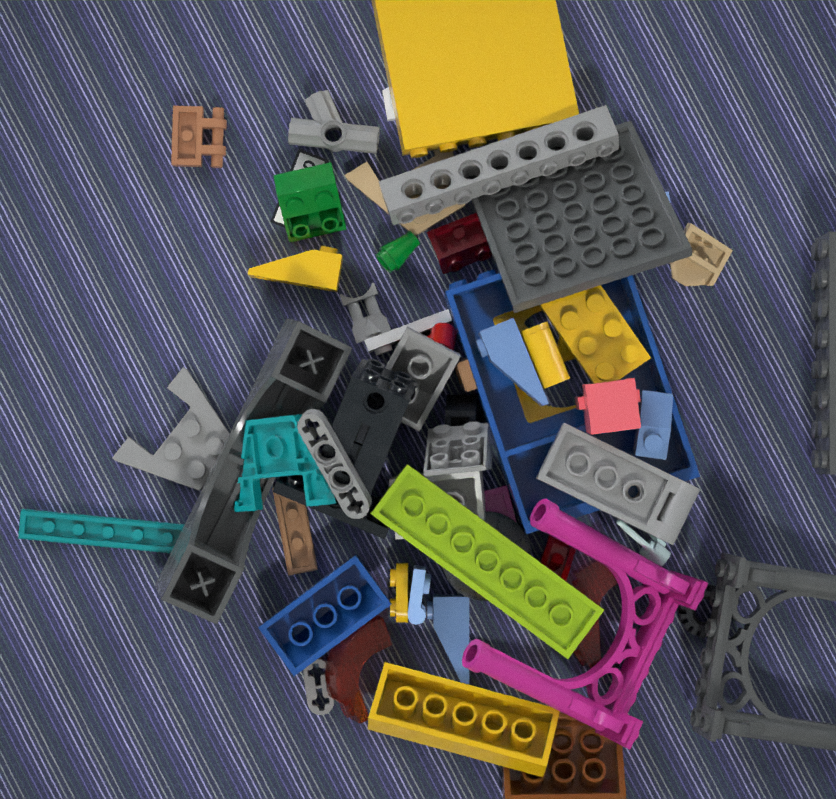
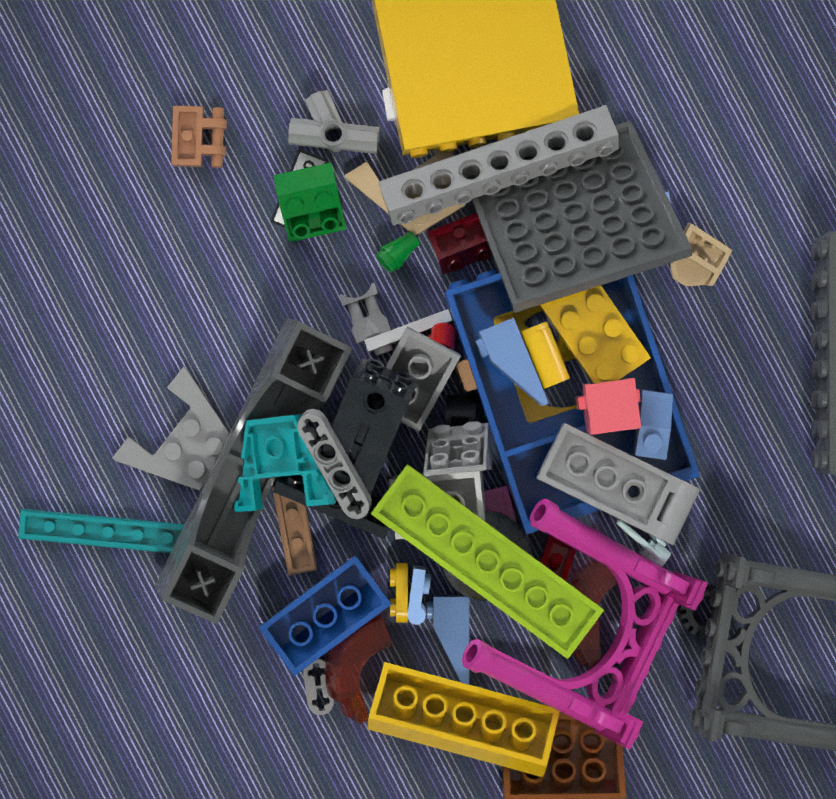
(306, 269): yellow slope -> none

